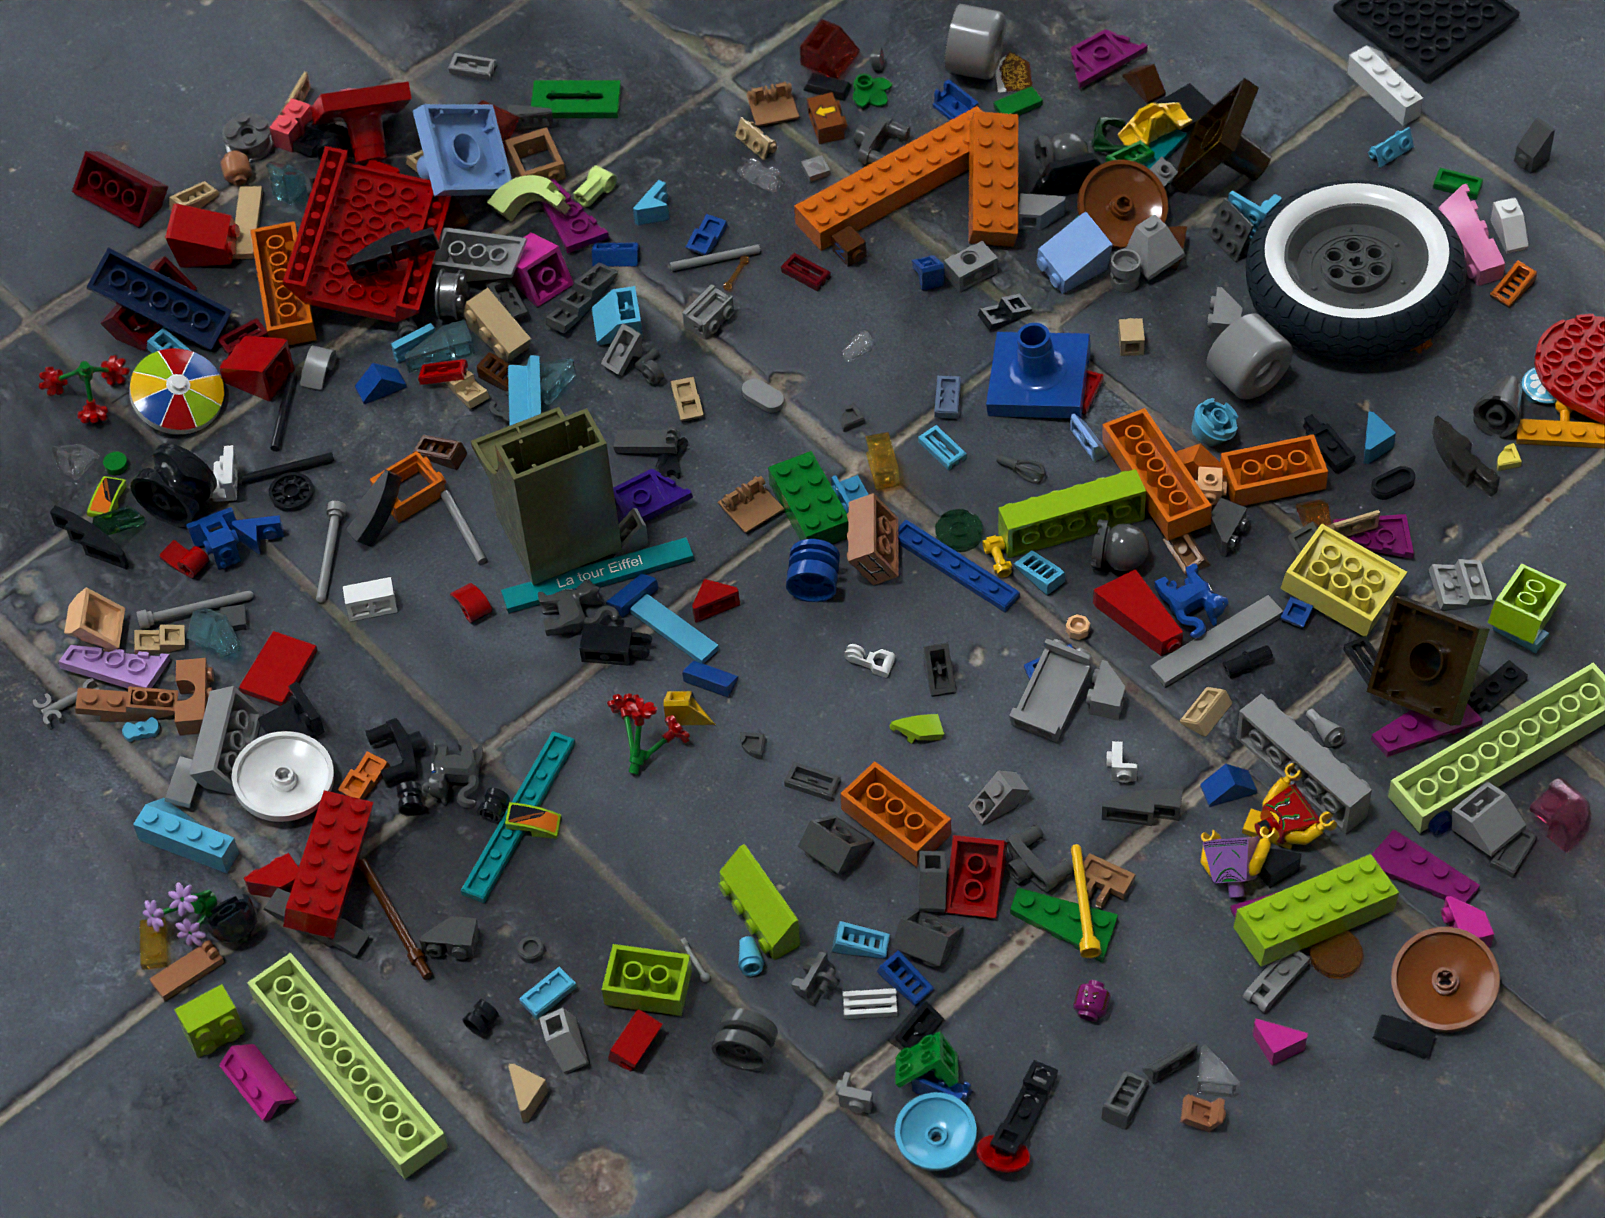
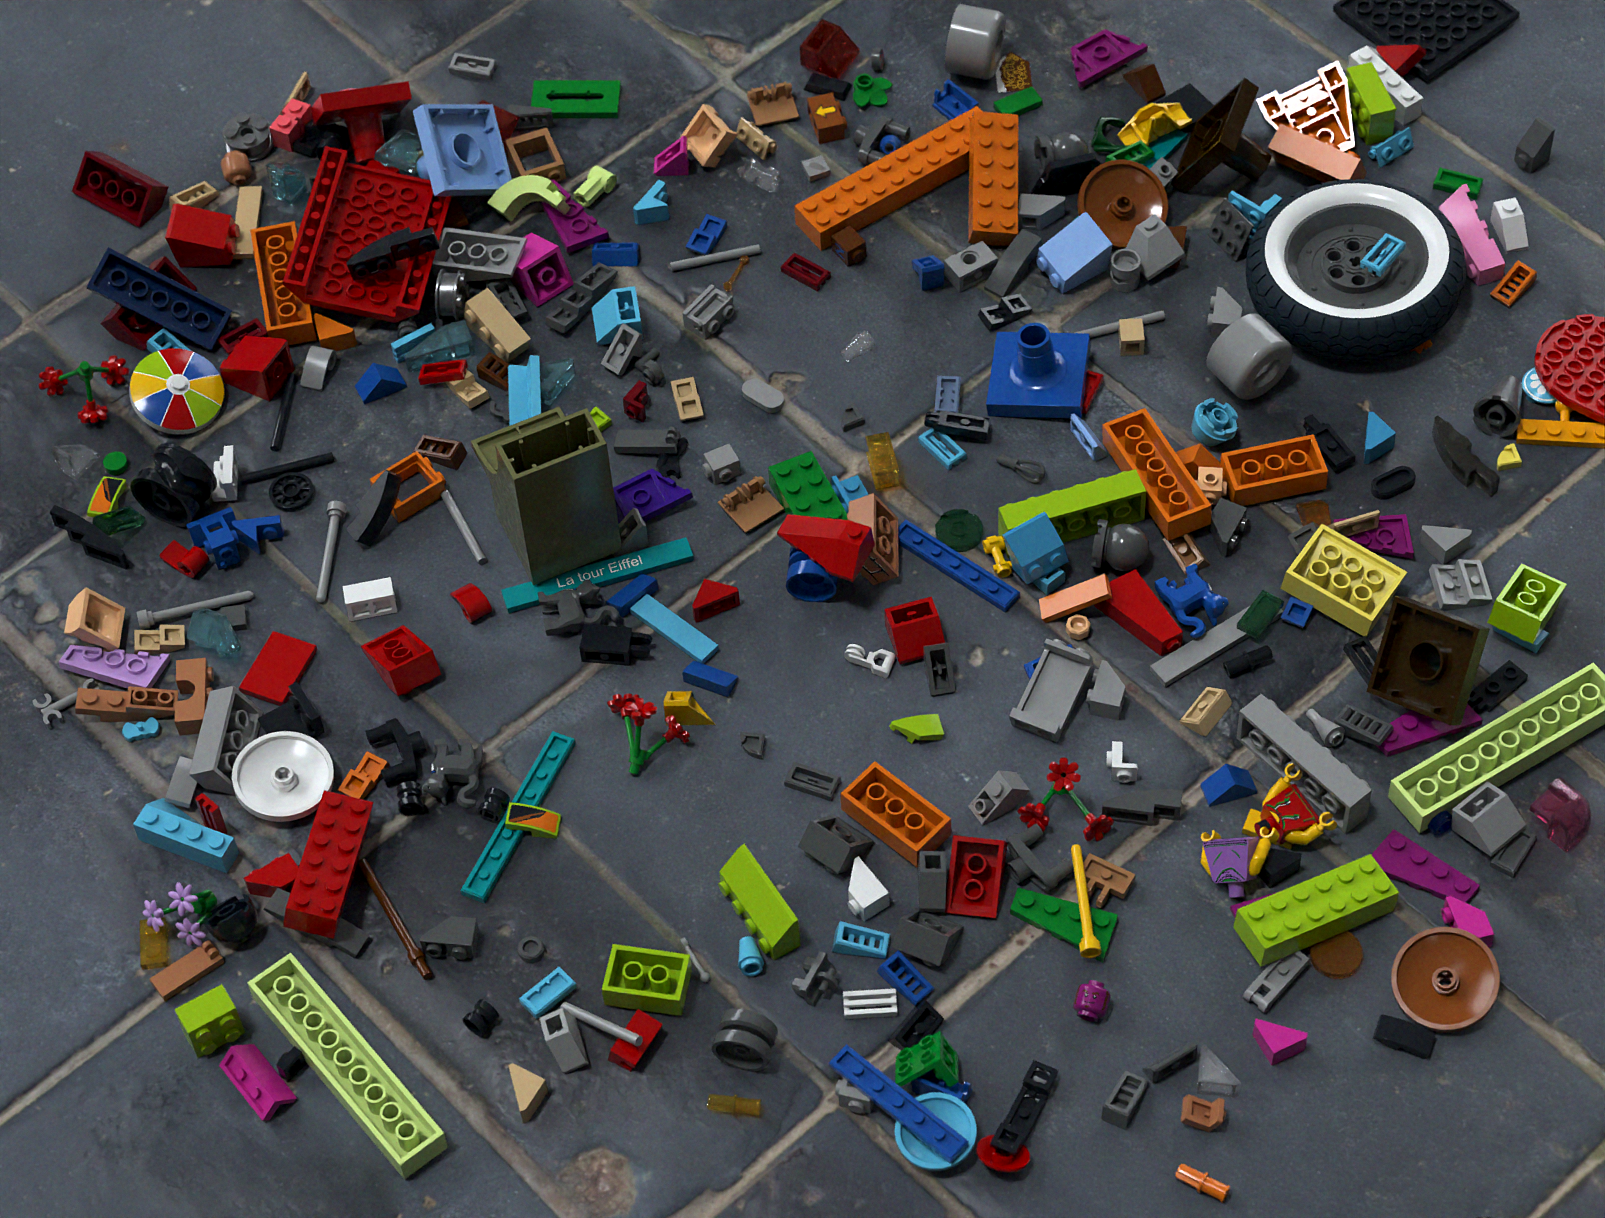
(211, 816): none -> red tile
(290, 1063): none -> black plate
(334, 334): none -> orange slope
(400, 151): none -> clear light blue wing
(402, 660): none -> red slope
(601, 419): none -> lime tile
(603, 1024): none -> light grey bar
(635, 401): none -> dark red bracket
(673, 160): none -> dark pink slope
(708, 136): none -> light nougat brick
(721, 464): none -> light grey brick
(734, 1104): none -> clear yellow axle
(833, 543): none -> red wedge
(866, 892): none -> white slope
(892, 140): none -> blue cone
(898, 1104): none -> blue tile
(912, 627): none -> red slope
(957, 424): none -> black hinge
(1013, 263): none -> dark grey slope
(1035, 548): none -> dark azure slope
(1062, 780): none -> red plant
(1075, 598): none -> tile
(1114, 327): none -> light grey bar
(1202, 1182): none -> orange axle
(1260, 614): none -> clear green tile
(1314, 157): none -> brick
(1315, 108): none -> wedge
(1351, 715): none -> dark grey slope
(1370, 104): none -> lime brick
(1388, 259): none -> medium azure tile
(1401, 57): none -> red slope
(1445, 542): none -> light grey slope

